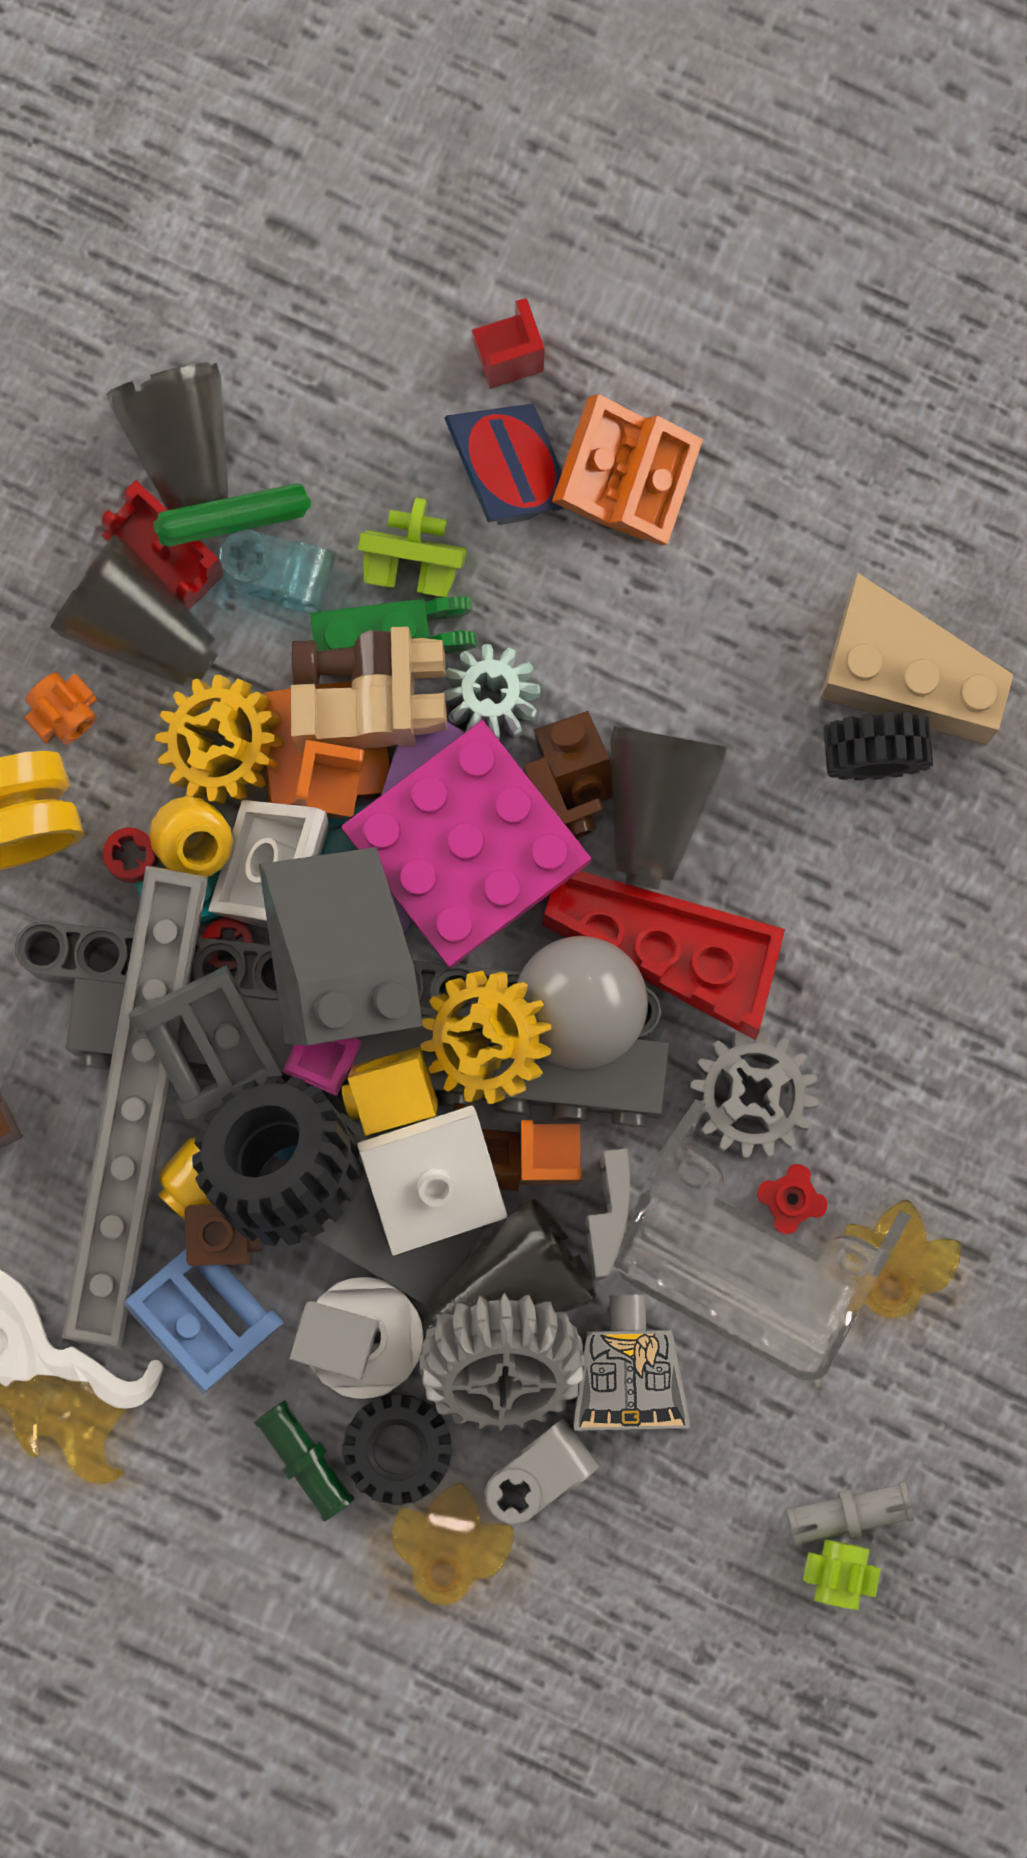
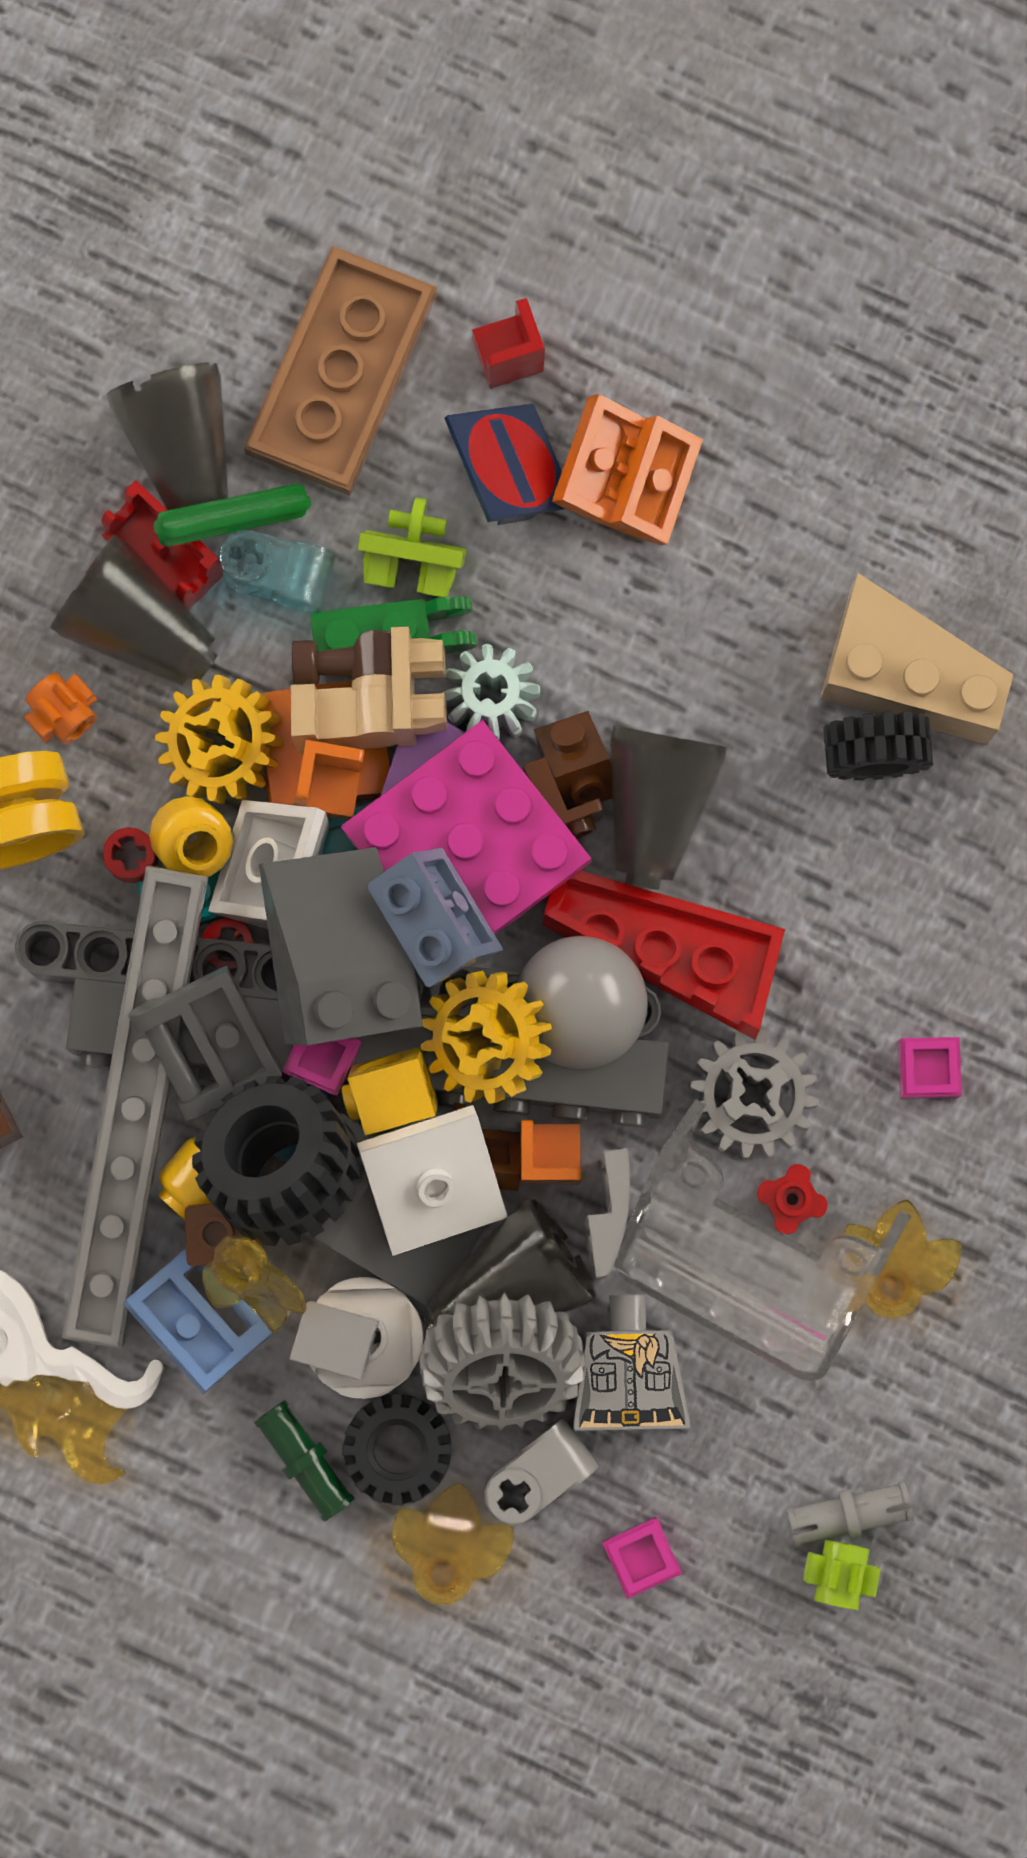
(246, 1274): none -> clear yellow plate
(340, 370): none -> medium nougat tile
(433, 915): none -> sand blue bracket
(641, 1557): none -> dark pink tile
(929, 1067): none -> dark pink tile

